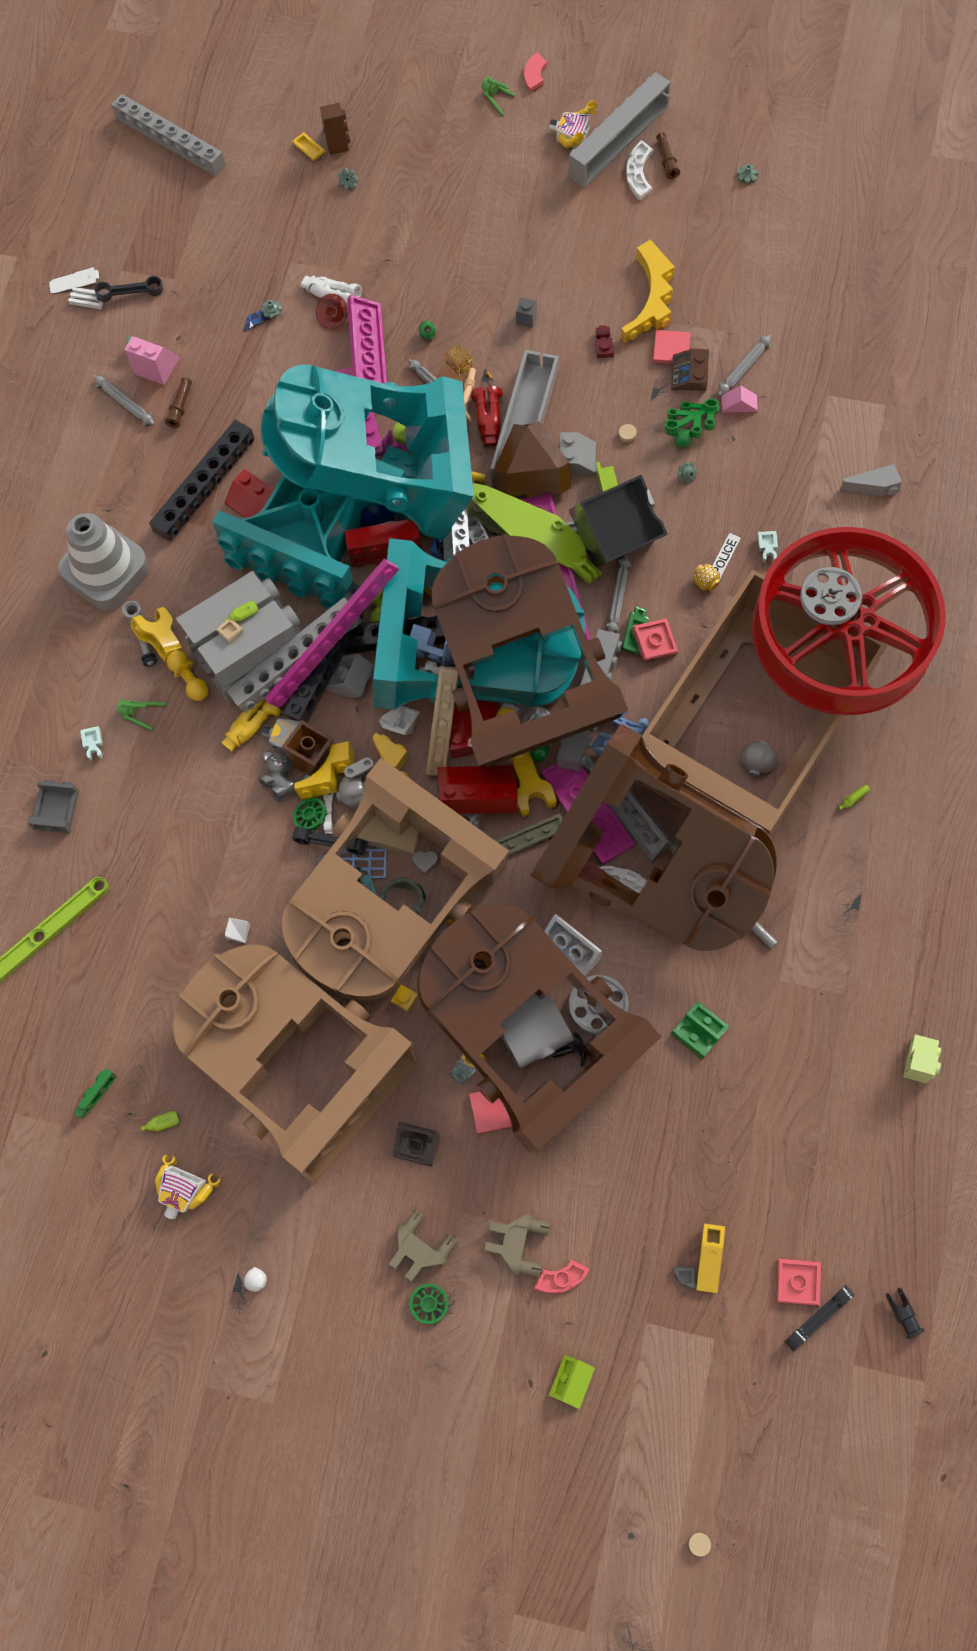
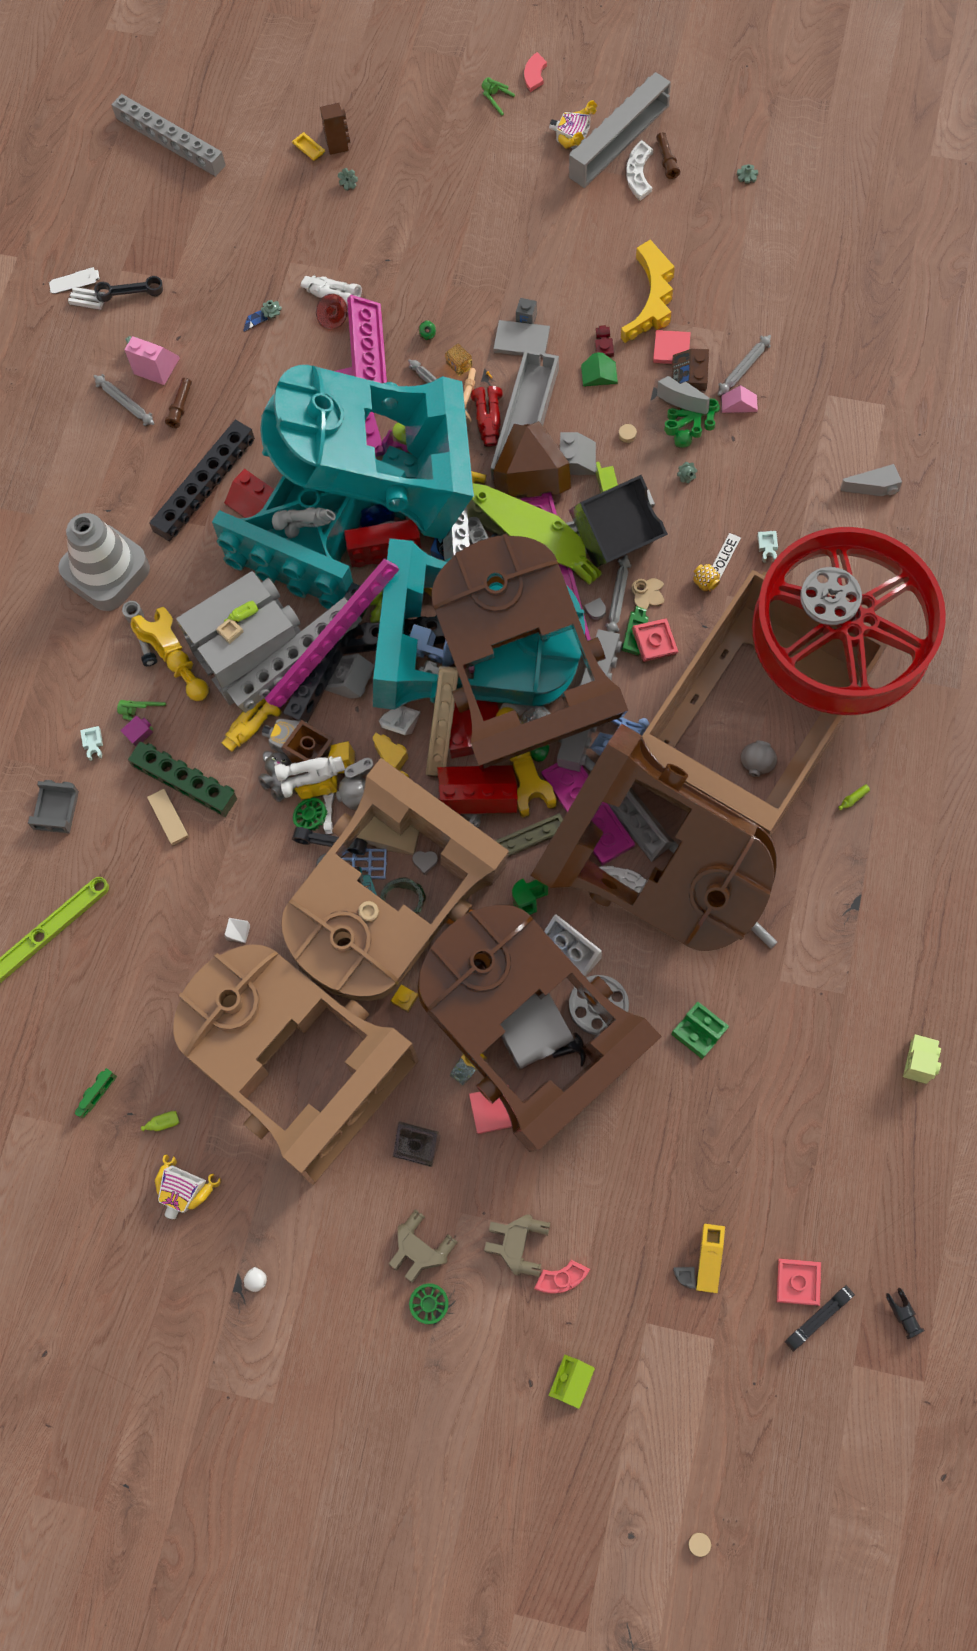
(137, 730): none -> magenta brick
(168, 817): none -> tan tile
(220, 804): none -> dark green brick
(296, 519): none -> light grey piece
(318, 768): none -> white piece
(368, 911): none -> tan tile
(517, 337): none -> light grey tile
(525, 894): none -> green brick
(595, 609): none -> light grey tile
(599, 370): none -> green slope
(650, 594): none -> tan plate
(682, 395): none -> light grey slope

